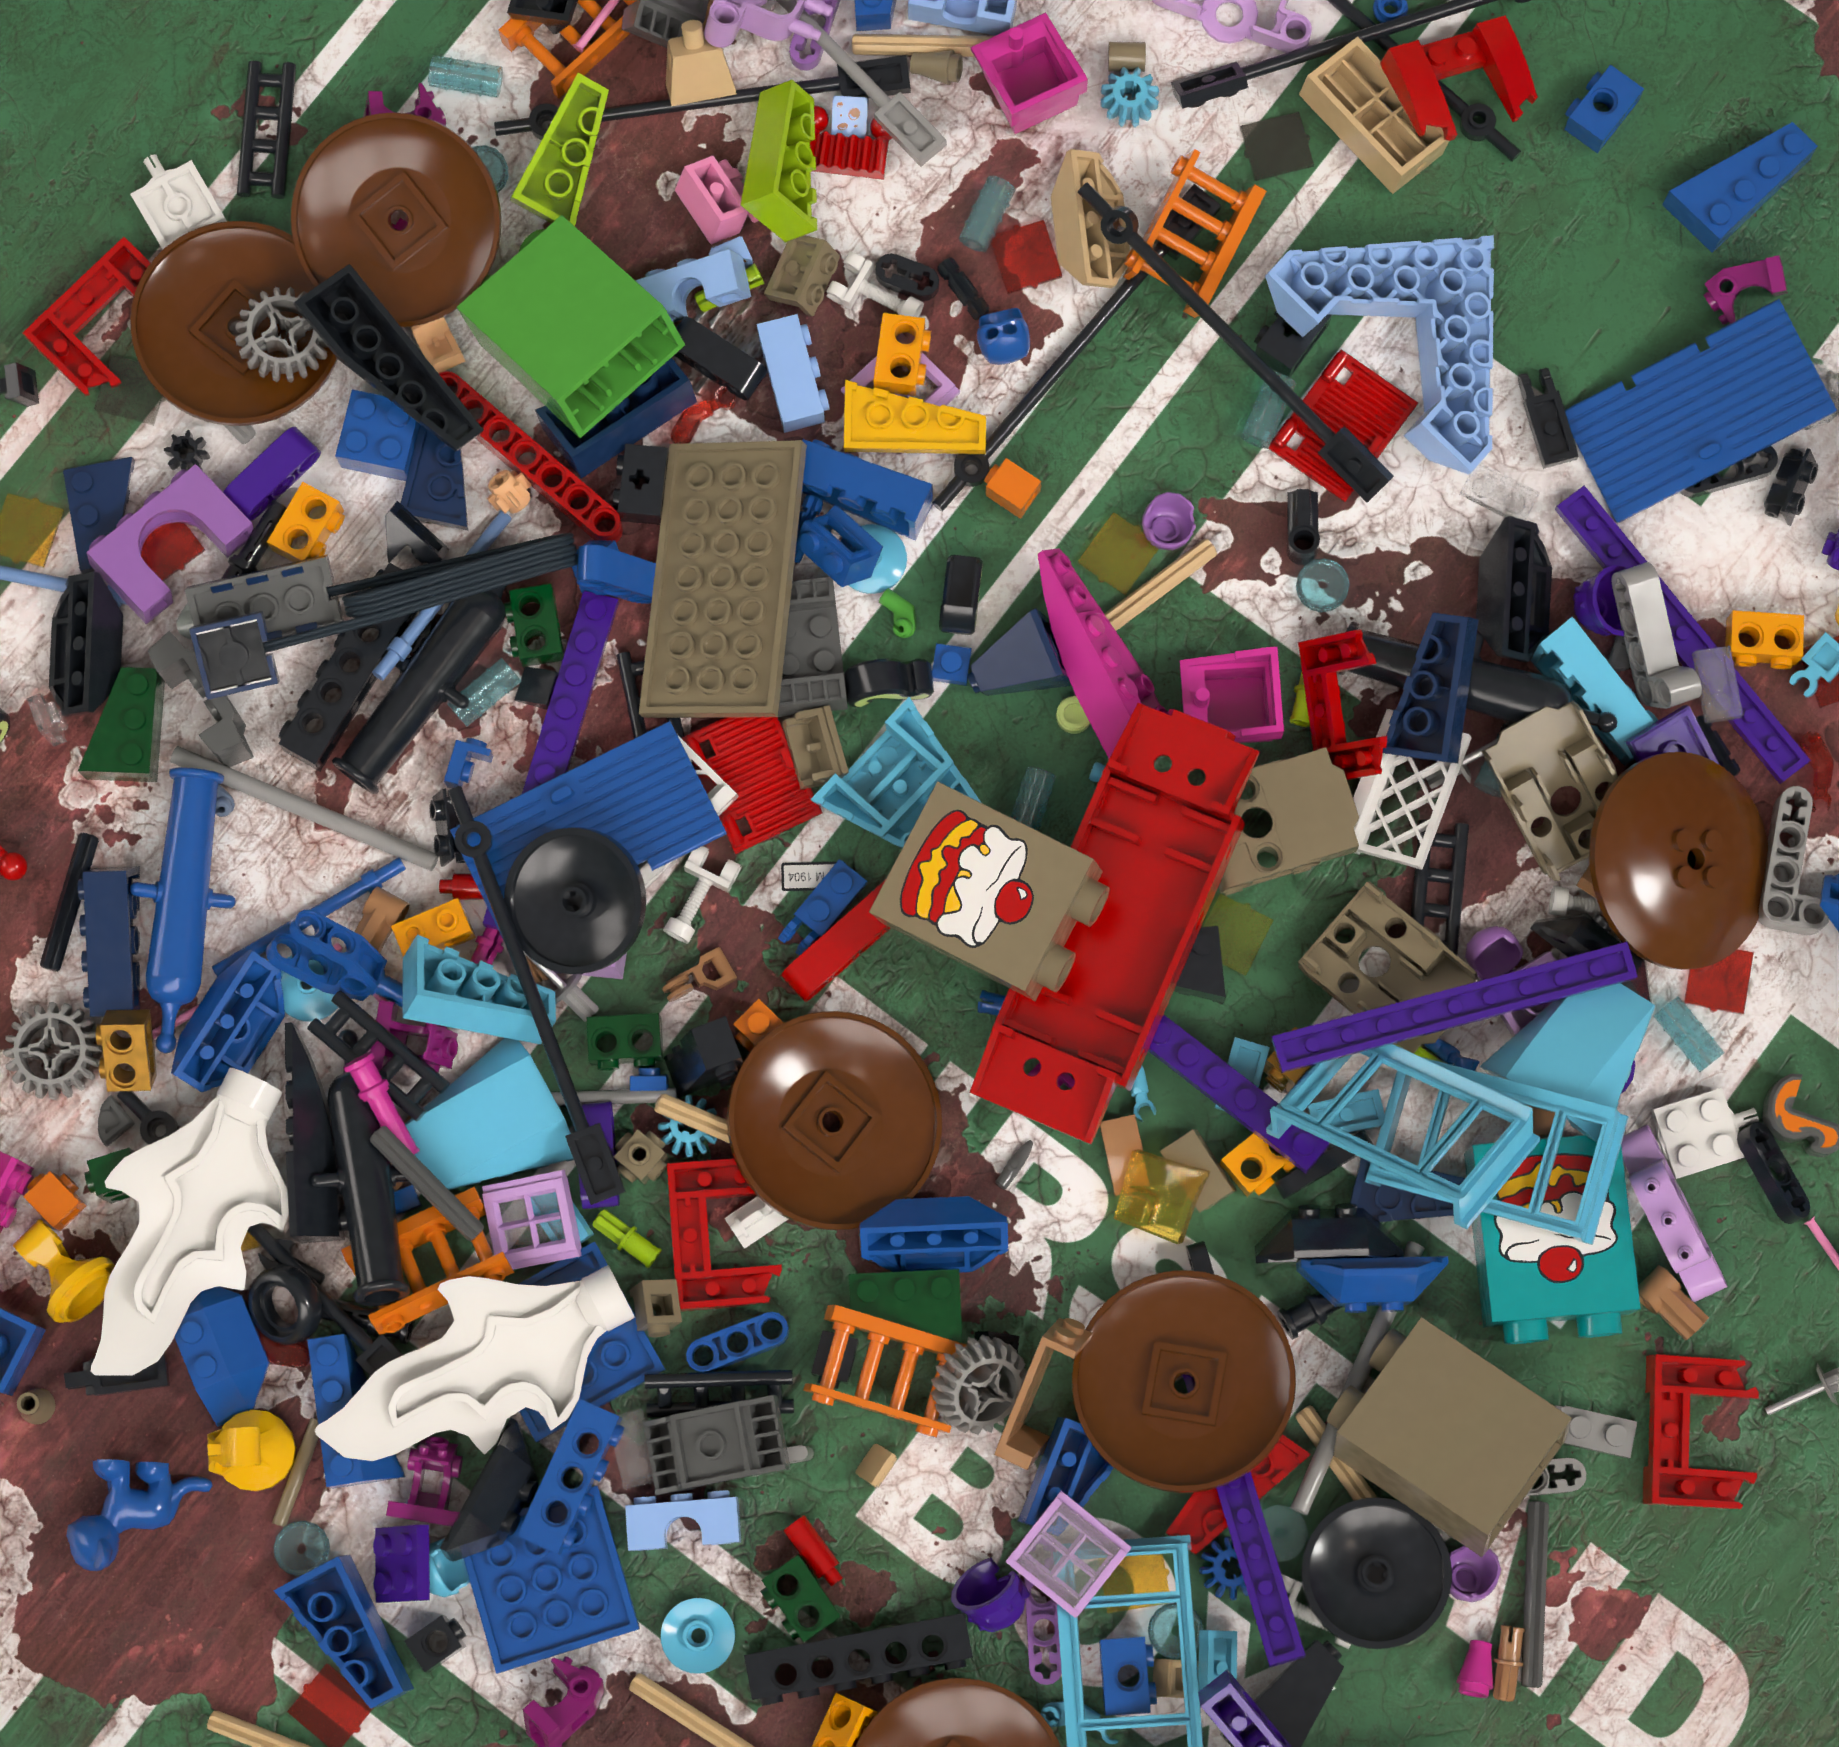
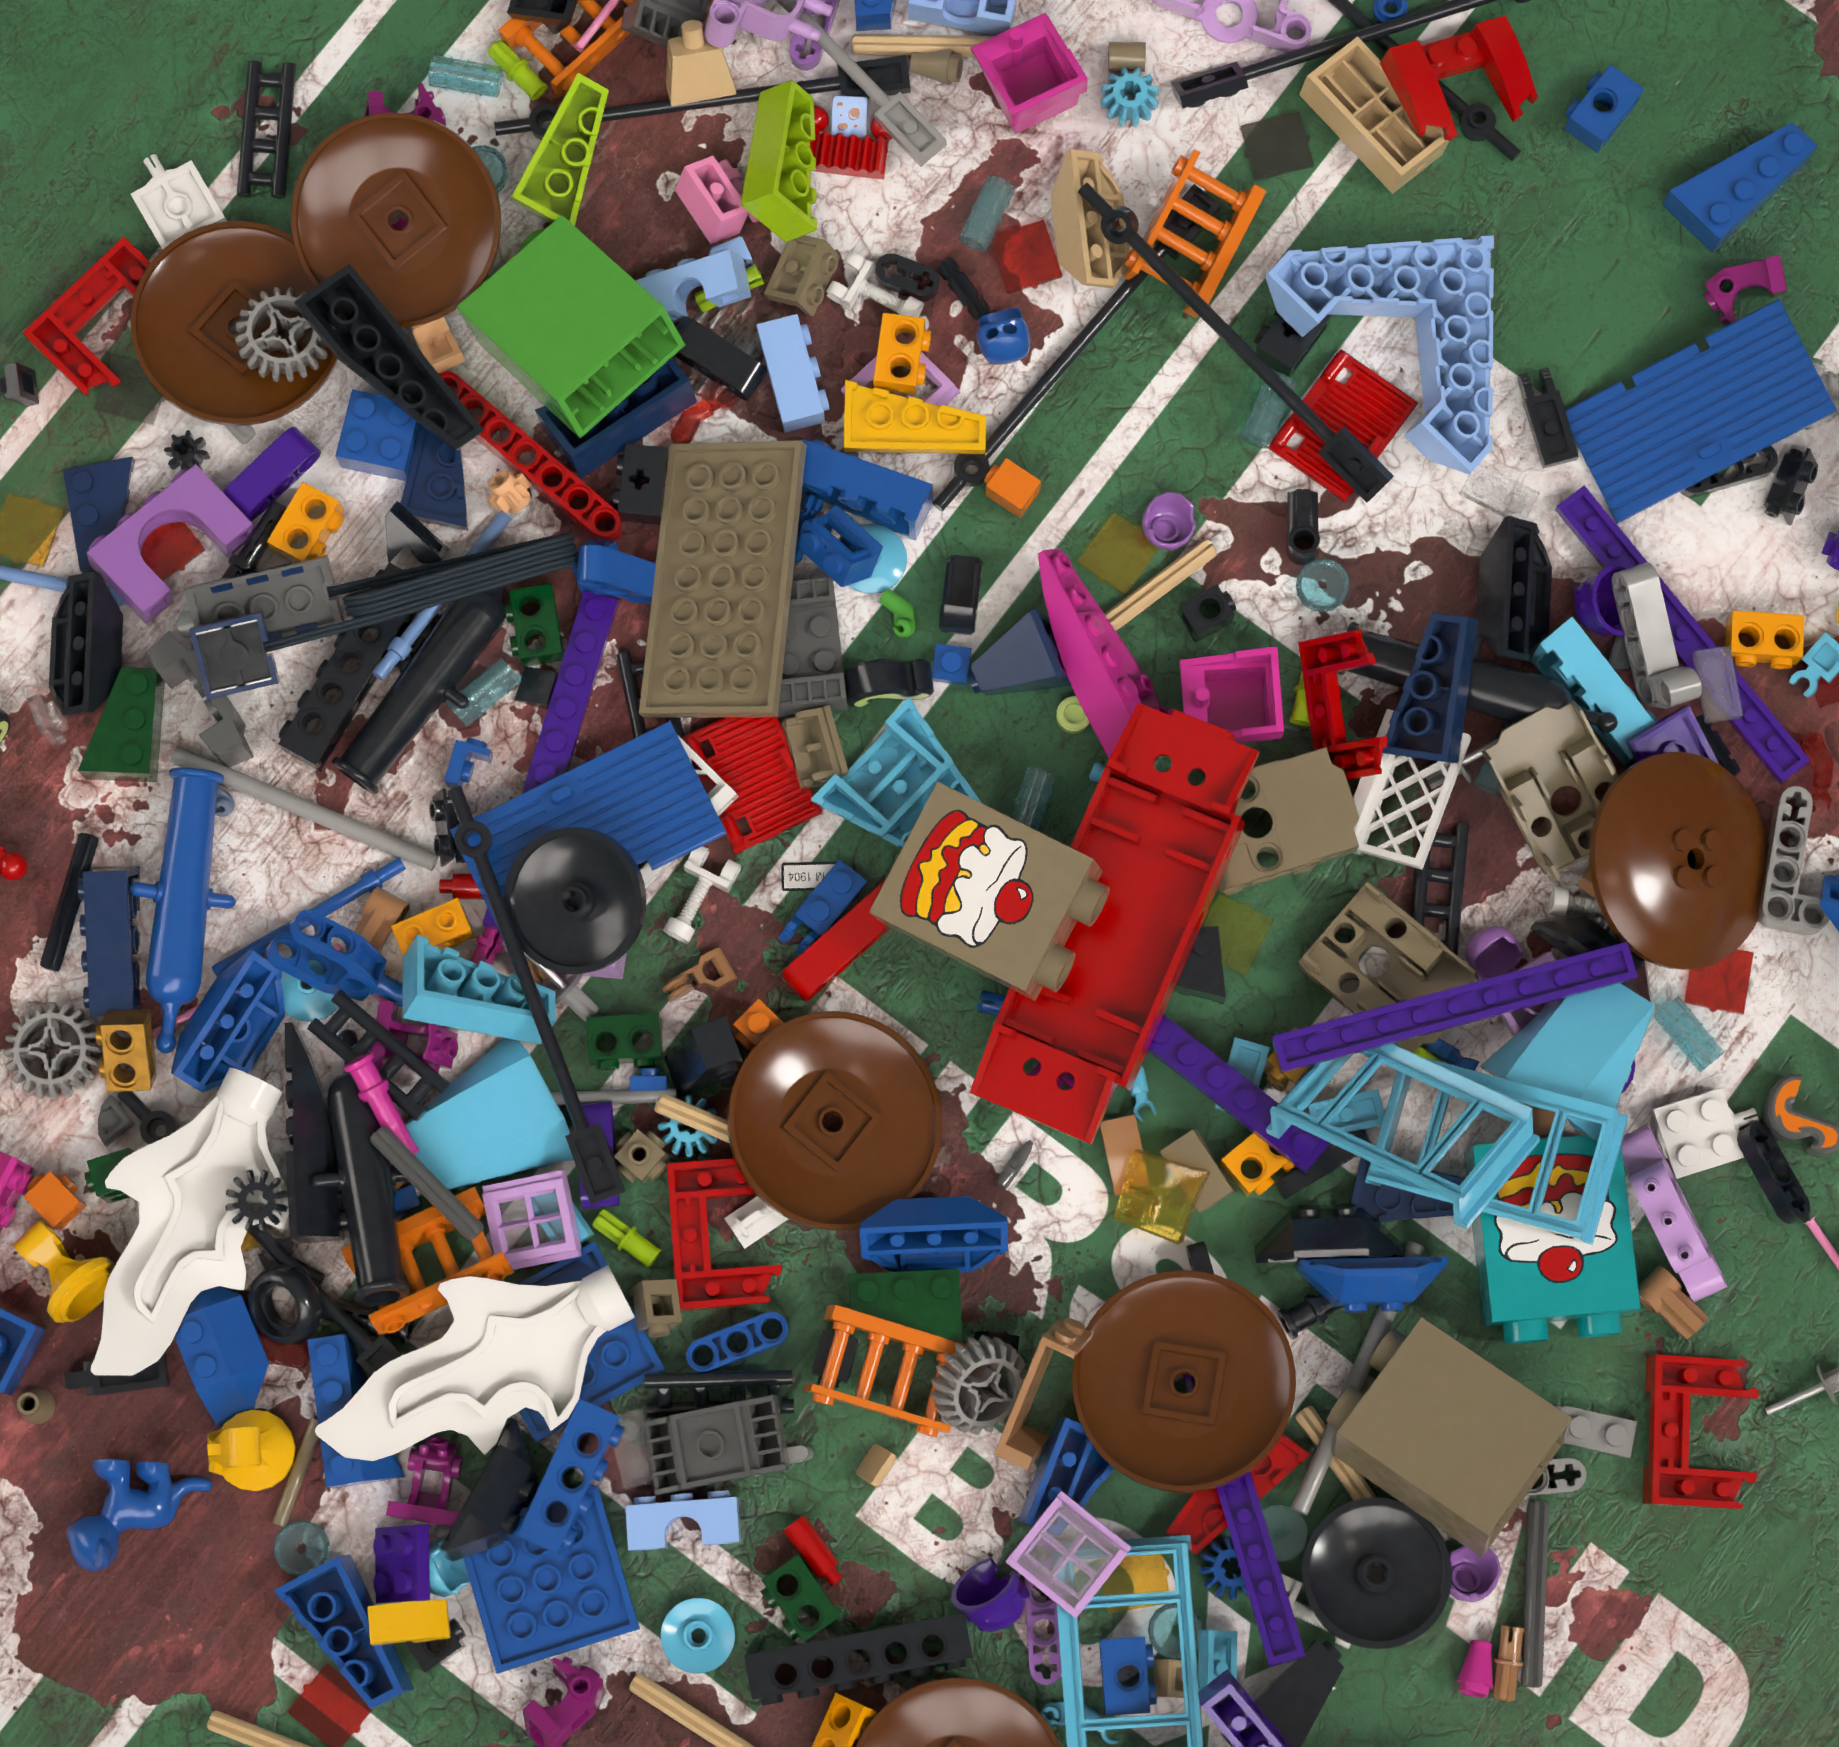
(245, 1206): none -> black gear
(409, 1622): none -> yellow slope
(517, 70): none -> lime axle
(1199, 626): none -> black brick

